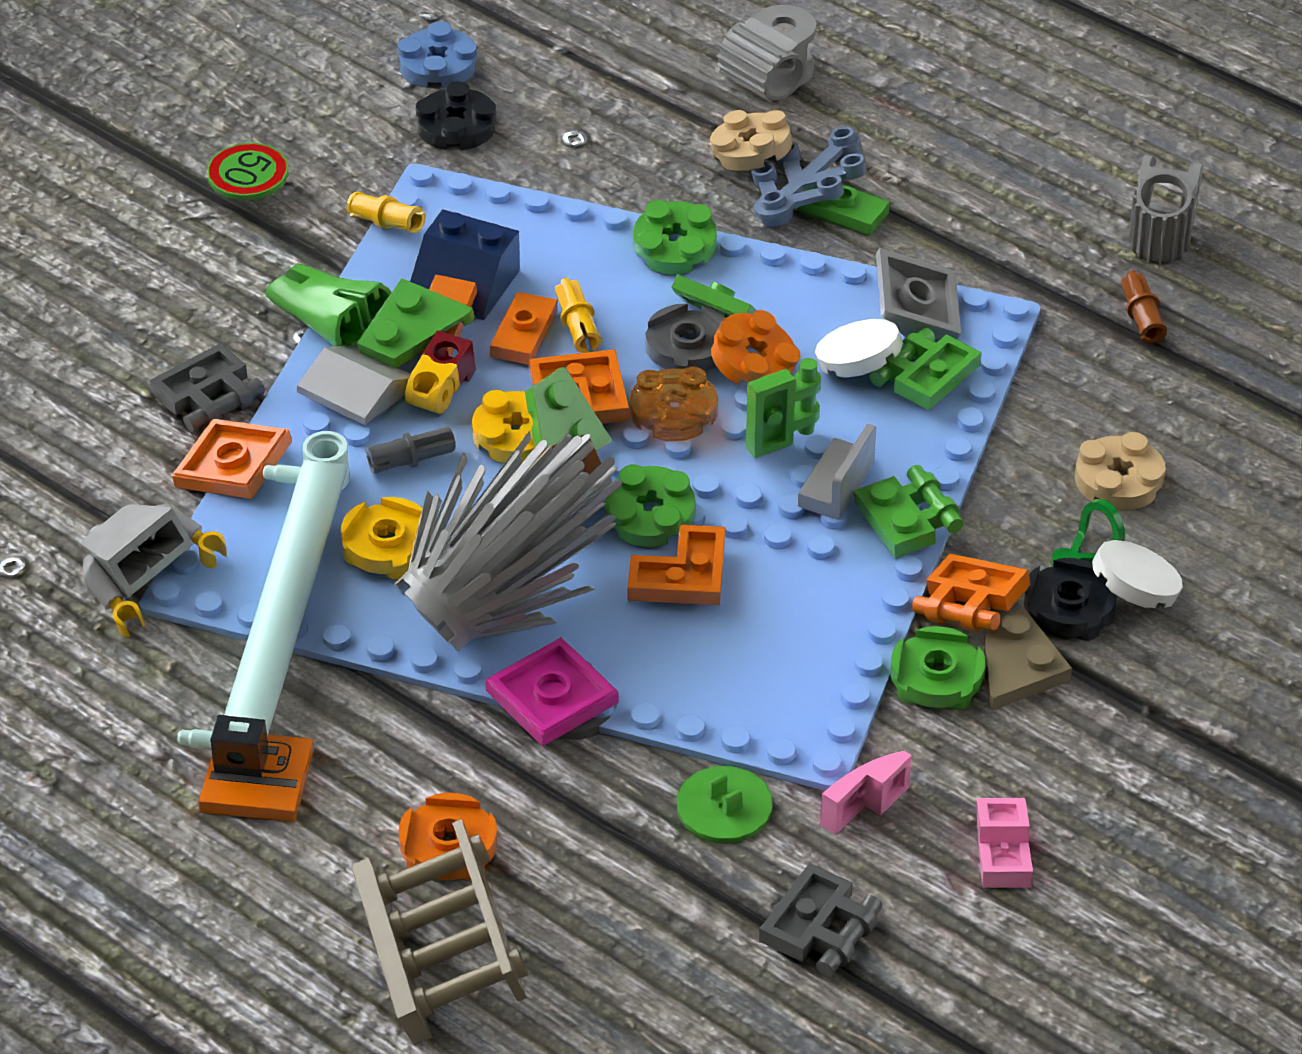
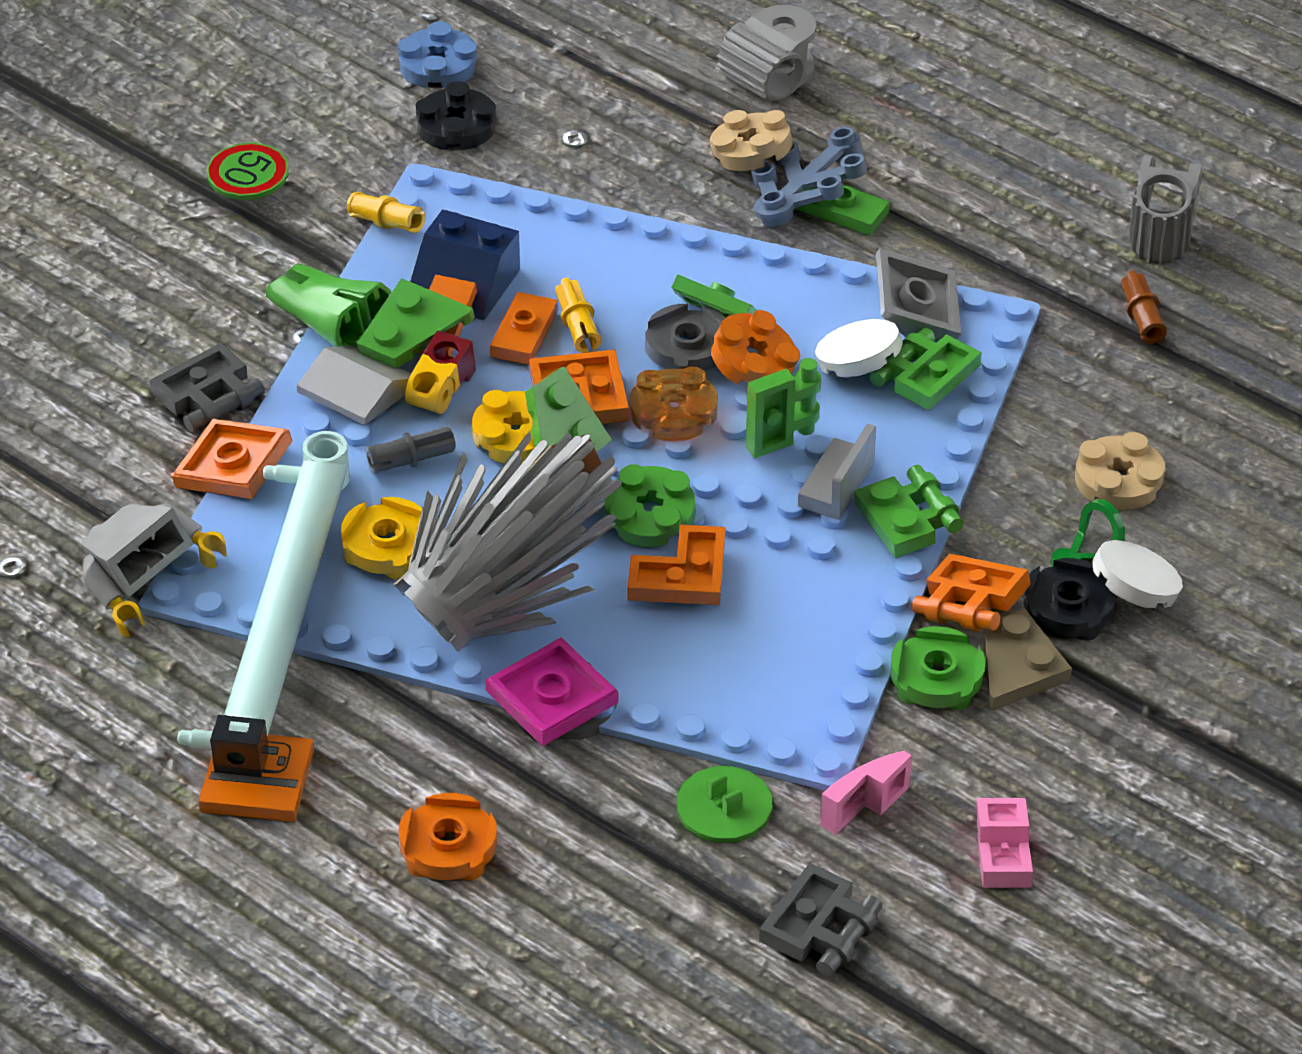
(391, 927): dark tan fence -> none
(669, 218): bright green plate -> none

